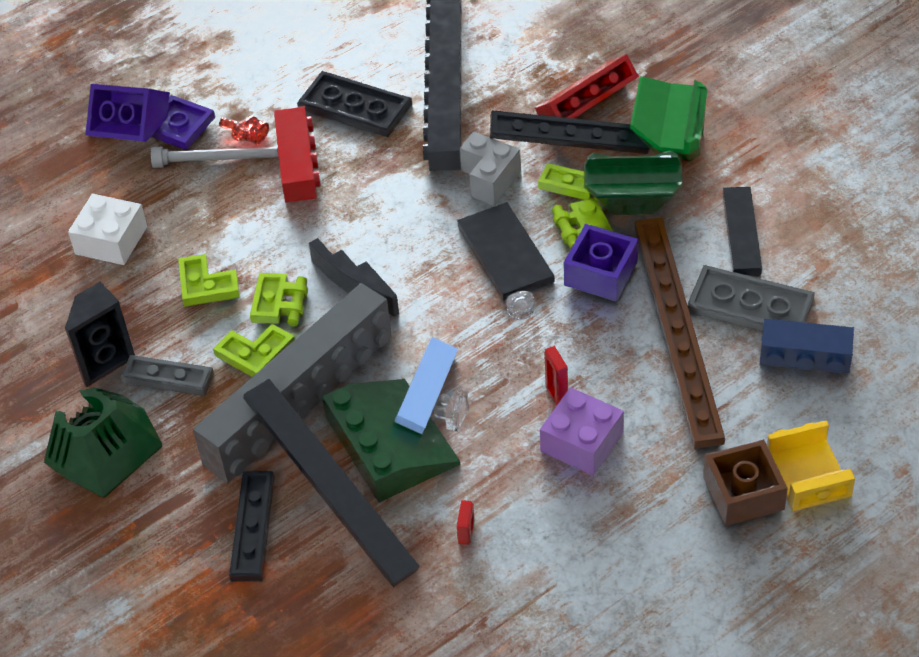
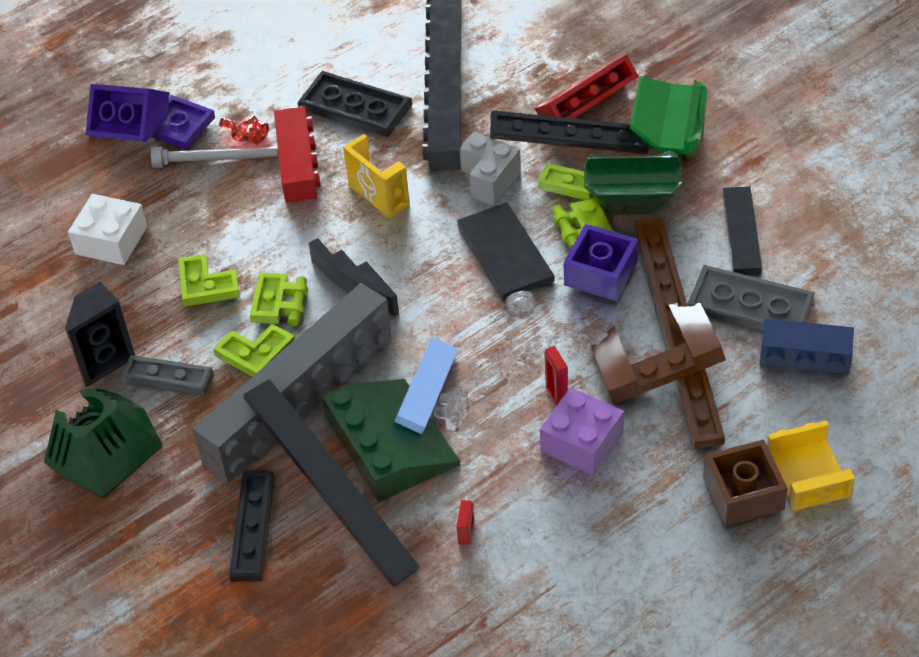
(385, 189): none -> yellow panel
(697, 353): none -> reddish brown wedge

